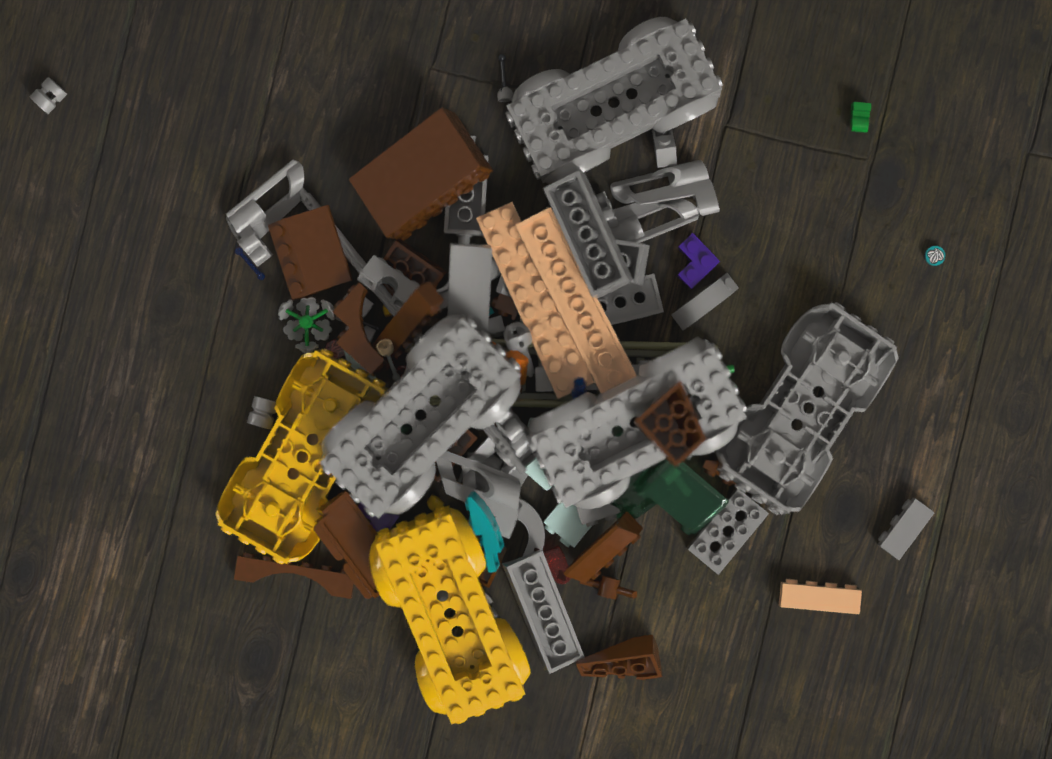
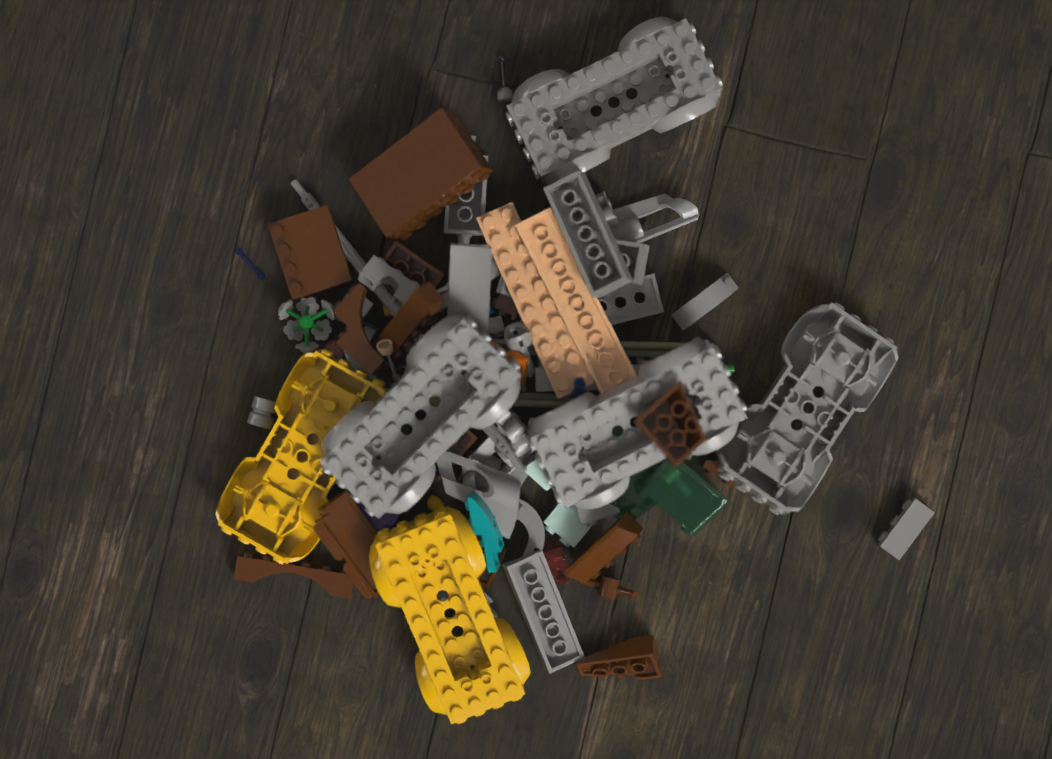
(43, 100): light grey wheel -> none
(251, 223): light grey panel -> none
(664, 148): light grey slope -> none
(685, 181): light grey panel -> none
(700, 259): dark purple brick -> none
(740, 531): light grey brick -> none
(820, 598): light nougat brick -> none
(860, 116): green leg -> none
(934, 255): tile -> none

